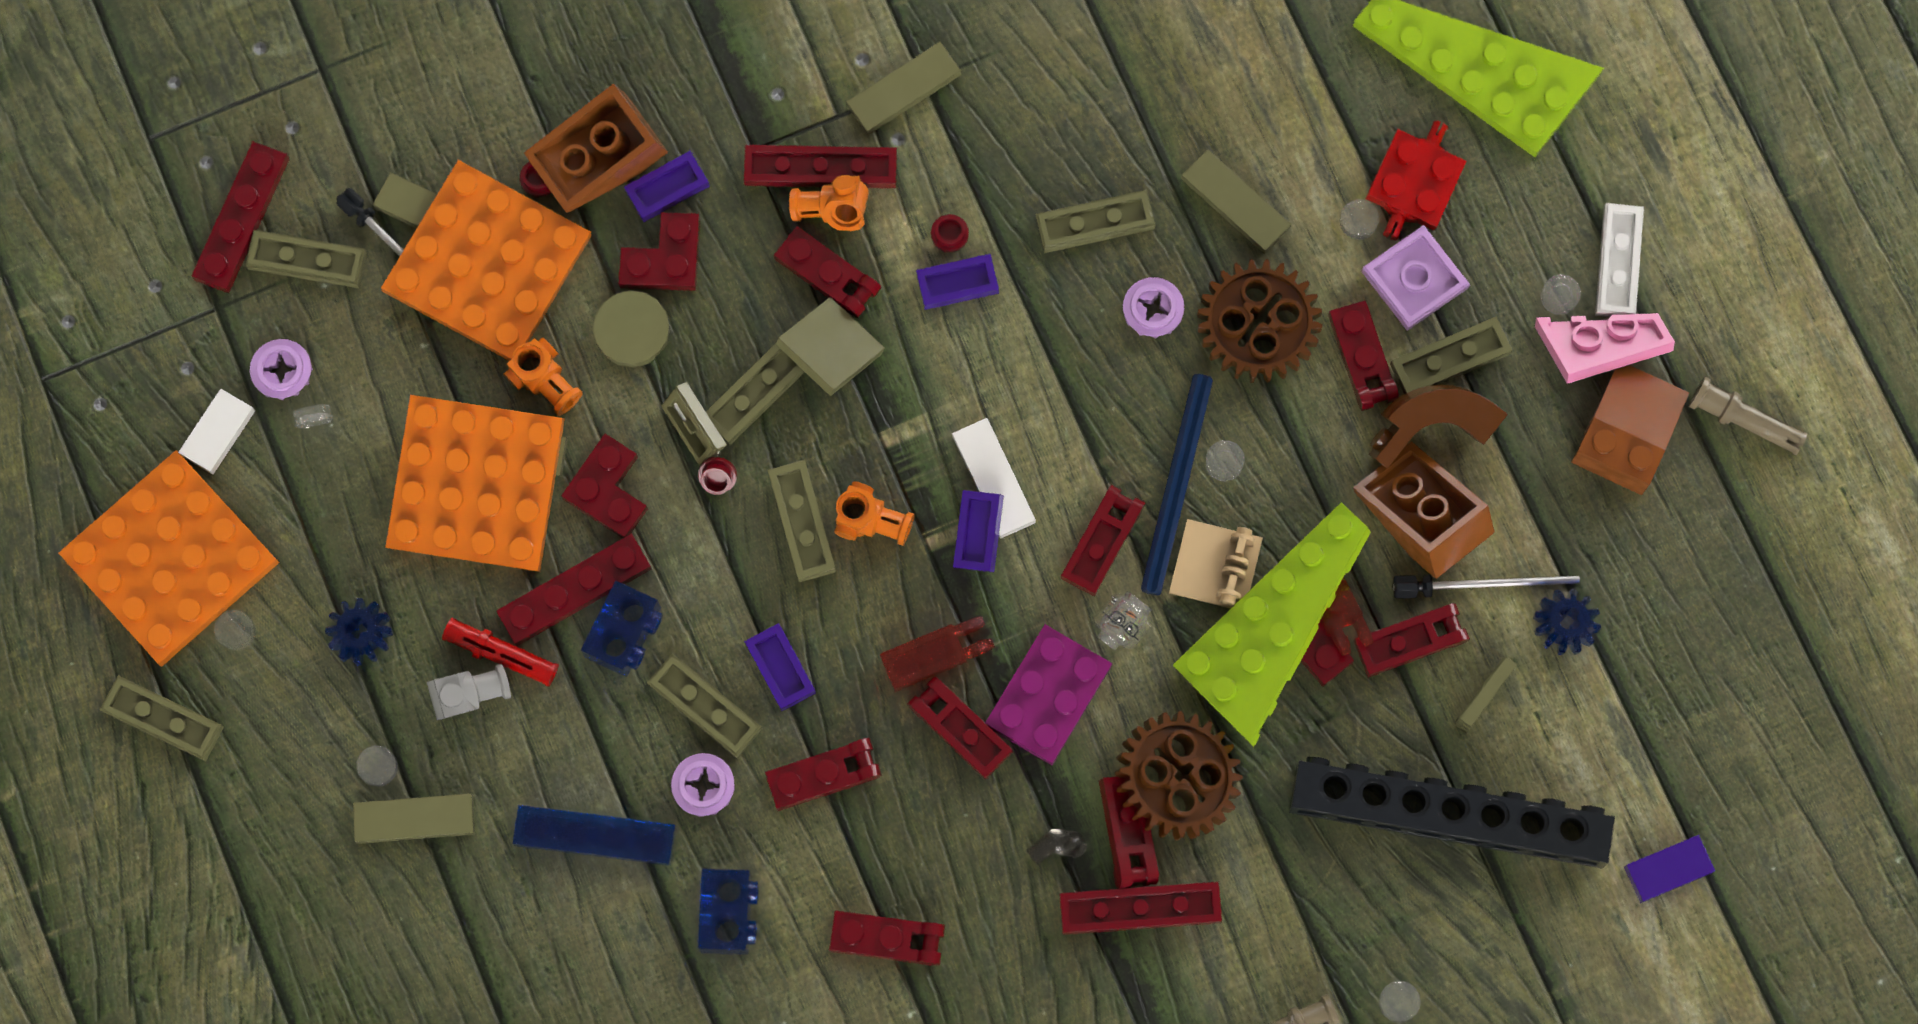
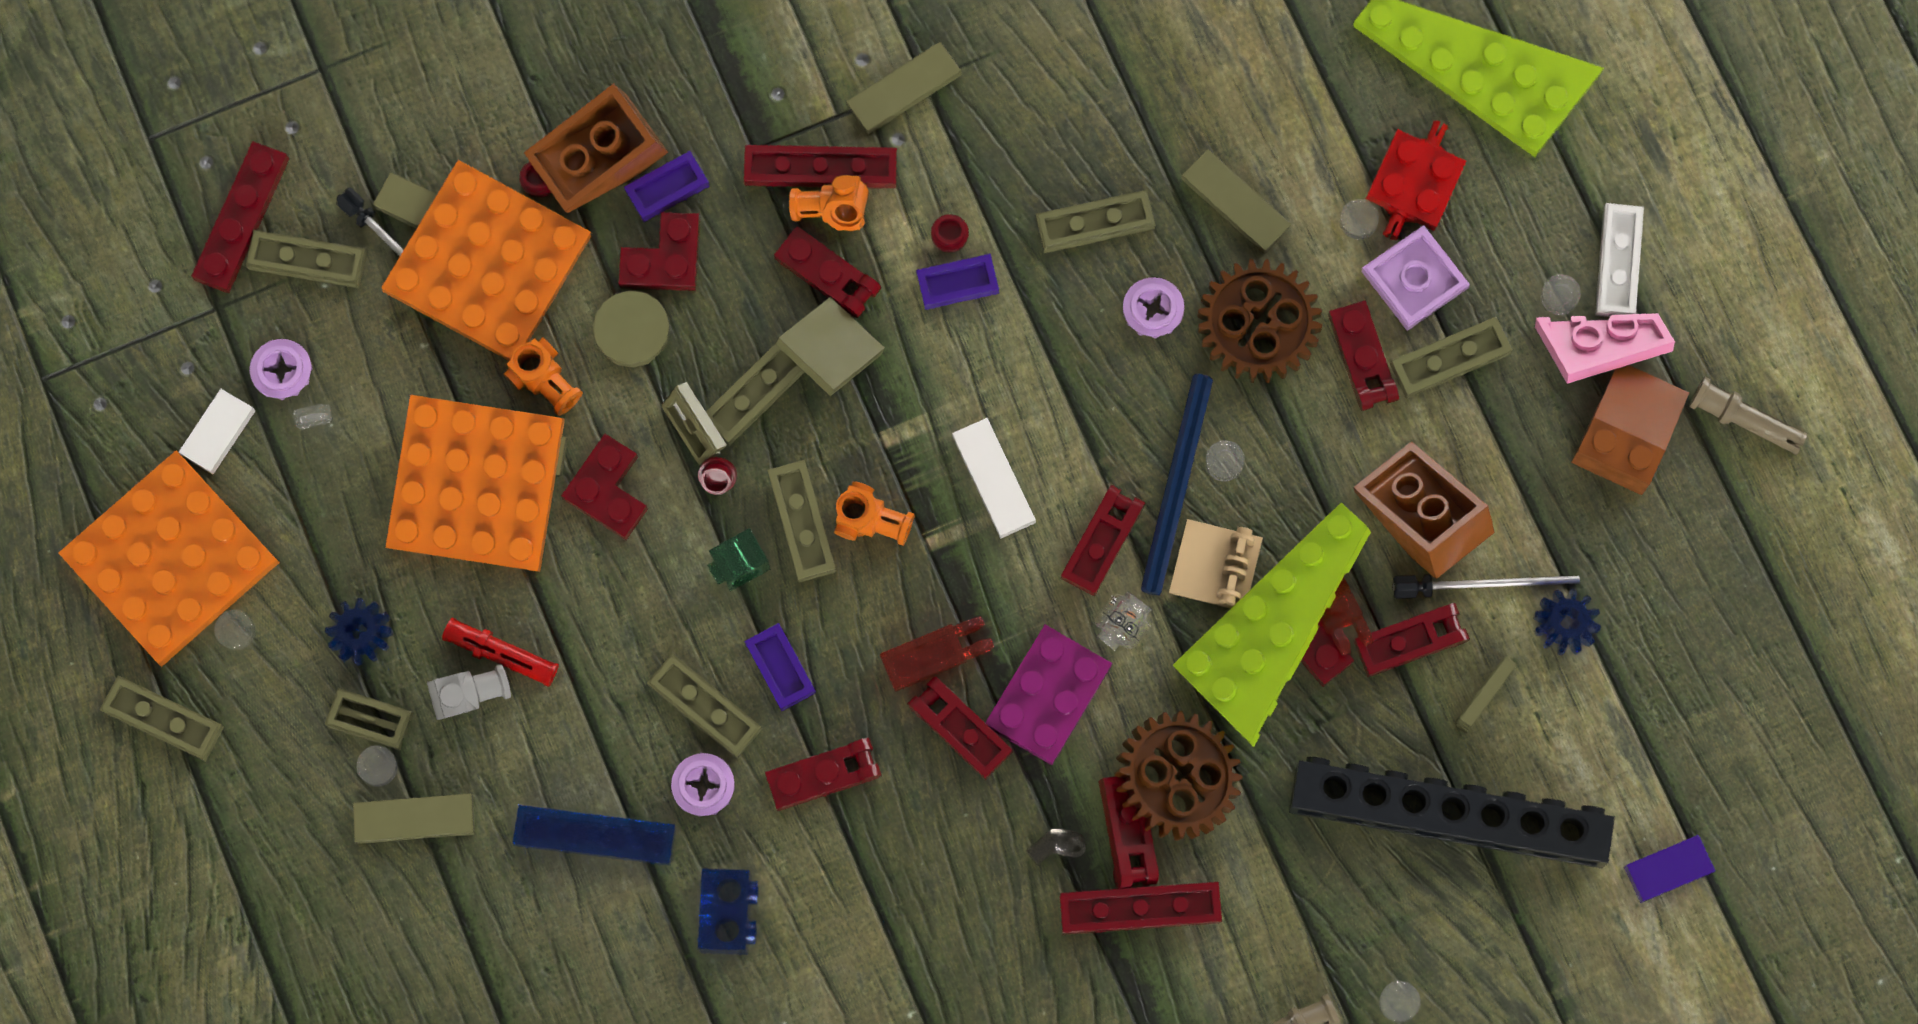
(400, 729): none -> olive tile
(573, 589): dark red plate -> none
(612, 626): clear blue brick -> none
(738, 560): none -> clear green brick
(885, 938): dark red plate -> none
(978, 531): dark purple tile -> none
(1434, 405): reddish brown arch -> none

